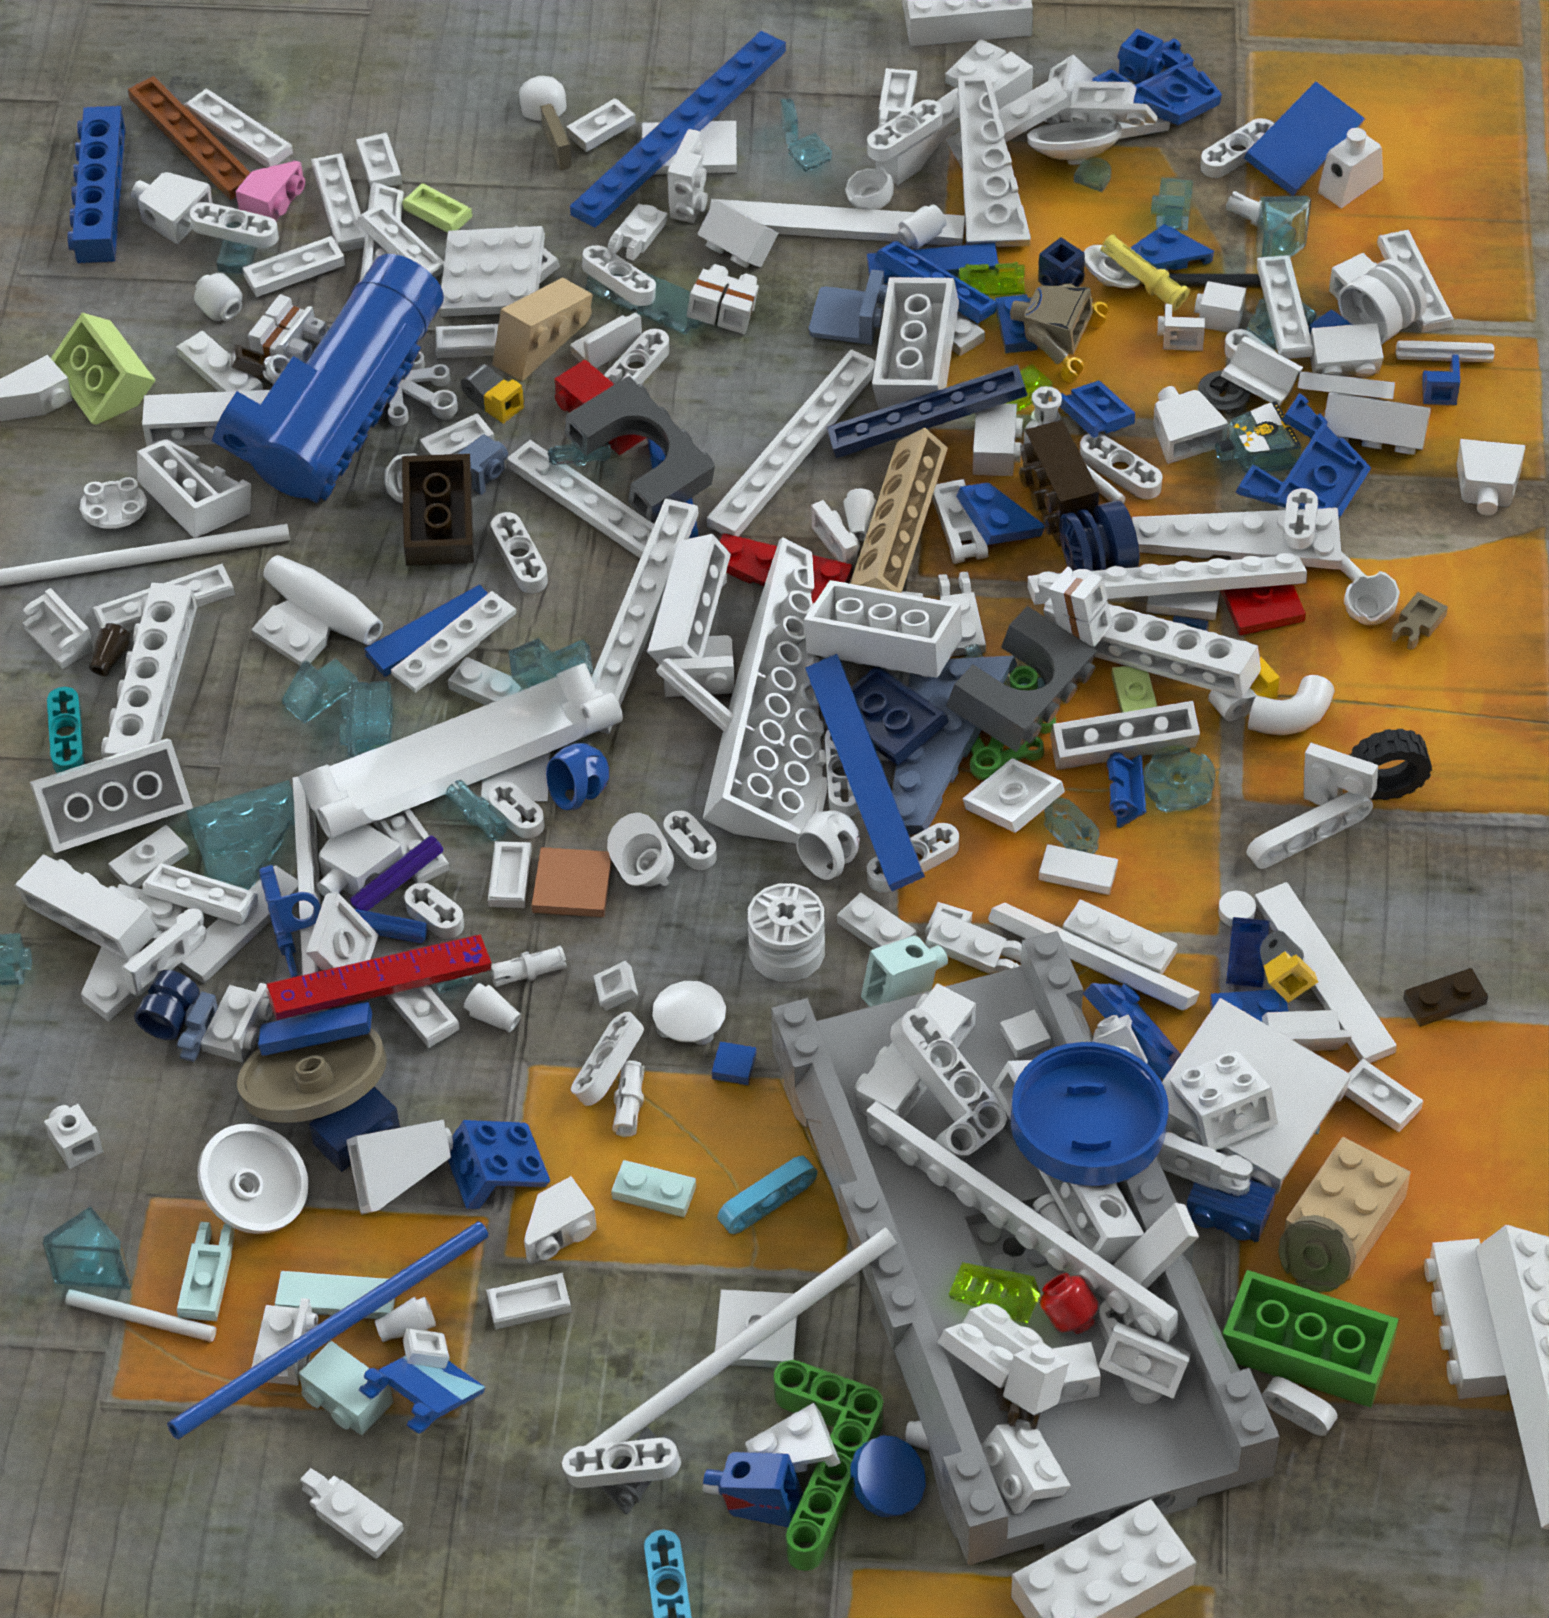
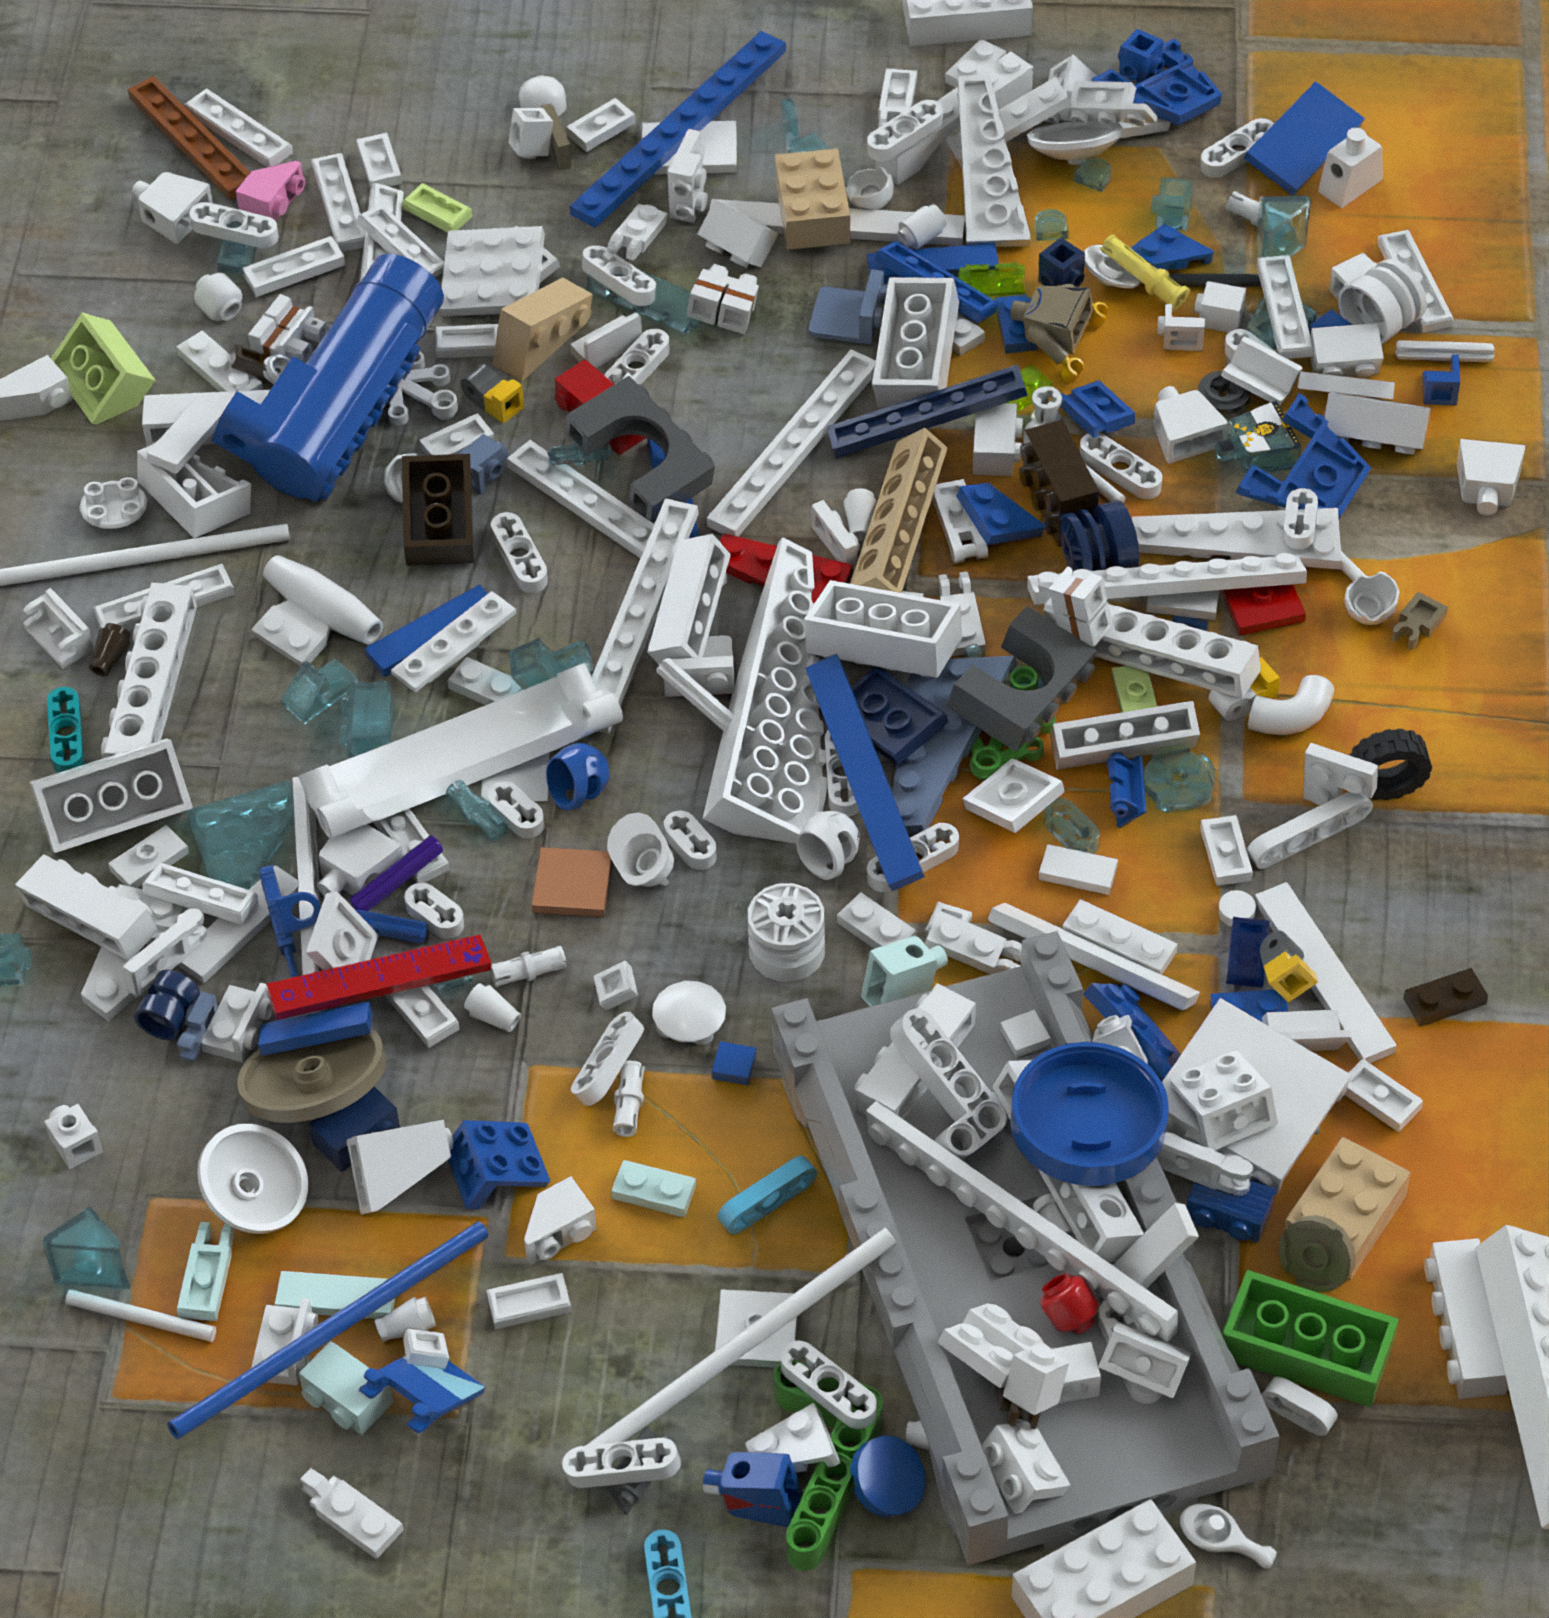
(98, 184): blue brick -> none
(186, 435): none -> white tile
(509, 874): white tile -> none
(530, 132): none -> white brick
(812, 199): none -> tan brick
(832, 1401): none -> white beam
(1020, 1294): clear neon green slope -> none
(1050, 225): none -> clear light blue tile
(1218, 1532): none -> white piece
(1226, 850): none -> white plate

